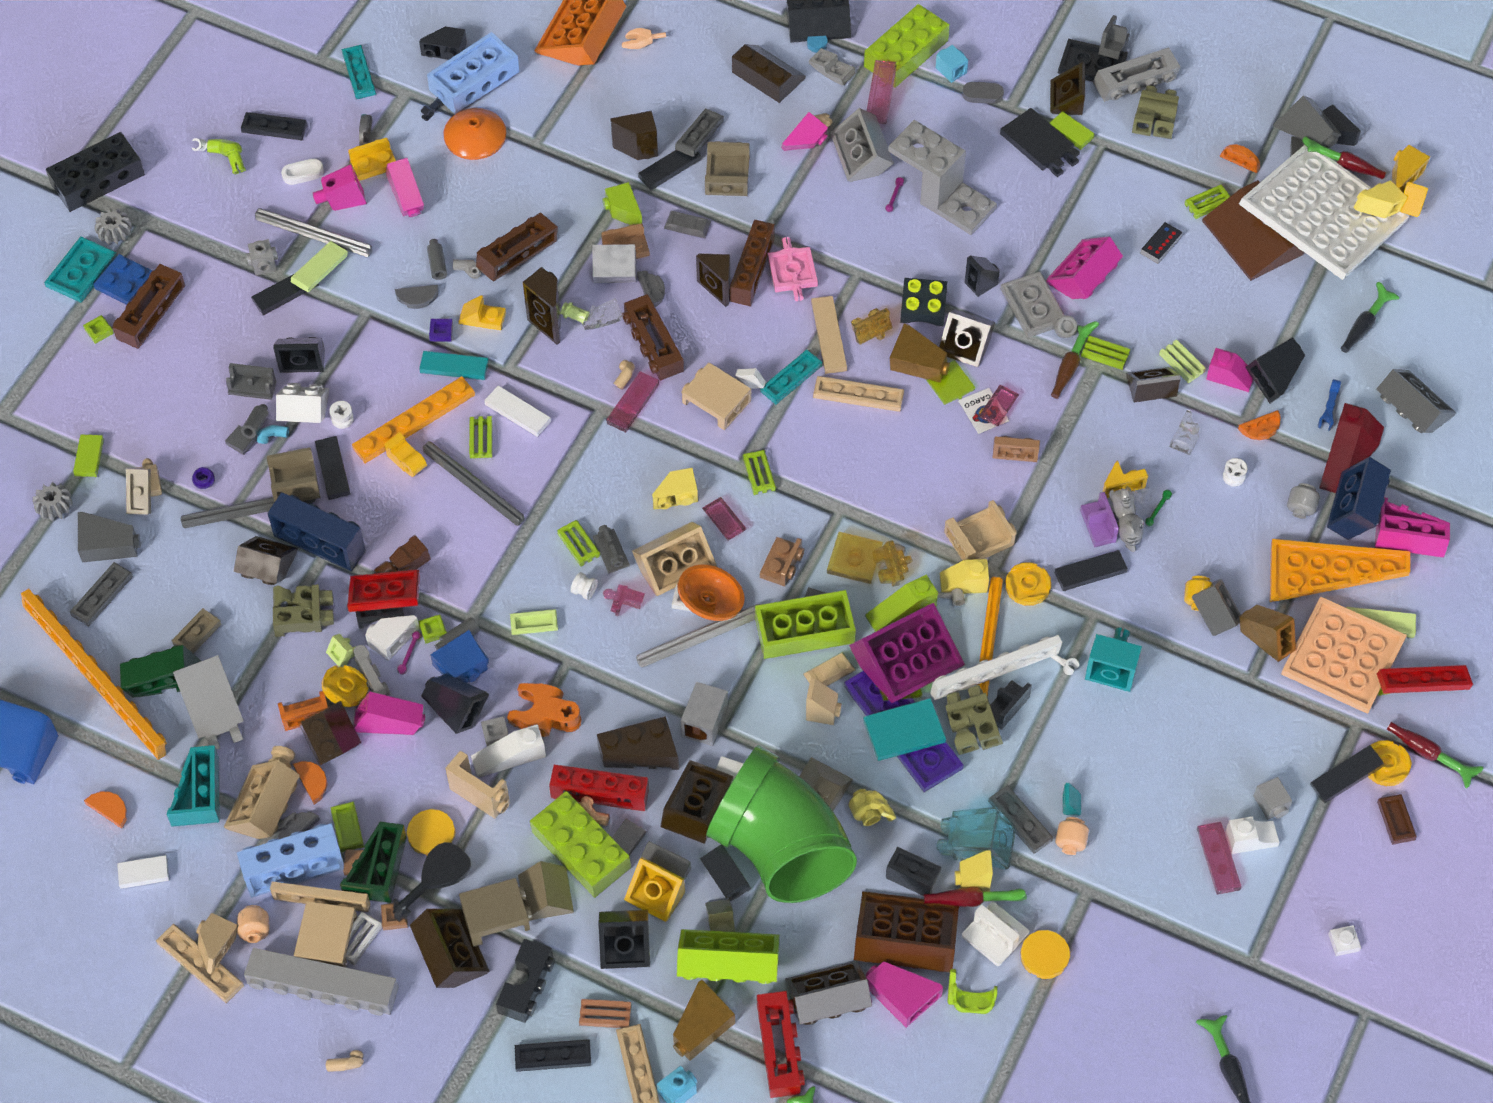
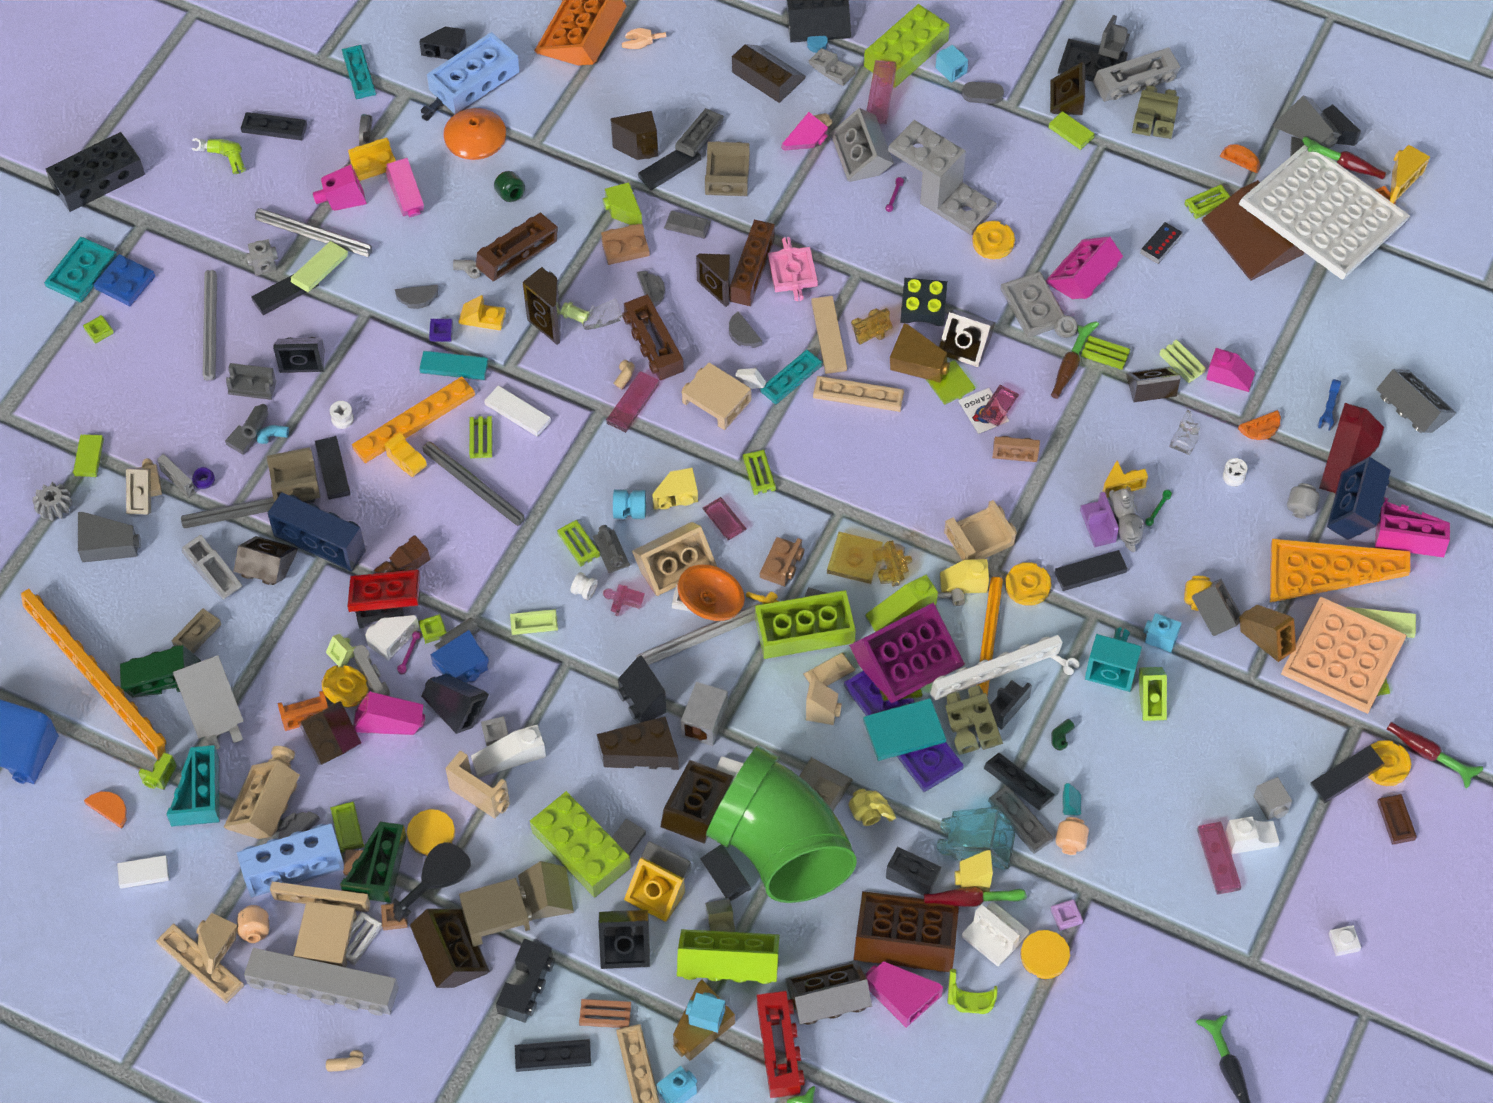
(101, 594): dark grey tile -> none
(113, 226): light grey gear -> none
(148, 306): reddish brown brick -> none
(161, 772): none -> lime bracket
(176, 475): none -> light grey tile
(209, 327): none -> light grey axle
(211, 567): none -> light grey slope
(302, 171): white tile -> none
(302, 403): white slope -> none
(306, 613): olive hips -> none
(312, 778): orange tile -> none
(436, 260): dark grey cylinder -> none
(509, 186): none -> dark green head
(548, 710): orange piece -> none
(600, 786): red brick -> none
(600, 818): light nougat arm -> none
(614, 263): flat silver piece -> none
(629, 504): none -> medium azure wheel
(642, 691): none -> black slope
(706, 1011): none -> medium azure brick
(742, 332): none -> flat silver tile
(770, 598): none -> yellow hand
(981, 274): black slope -> none
(993, 240): none -> yellow tile
(1019, 781): none -> black tile
(1040, 142): black tile -> none
(1058, 734): none -> dark green arm
(1066, 914): none -> lavender tile
(1153, 693): none -> lime slope
(1162, 632): none -> medium azure brick
(1276, 369): black slope -> none
(1367, 318): black piece -> none
(1381, 200): light yellow slope -> none
(1416, 198): yellow slope -> none
(1424, 679): red plate -> none

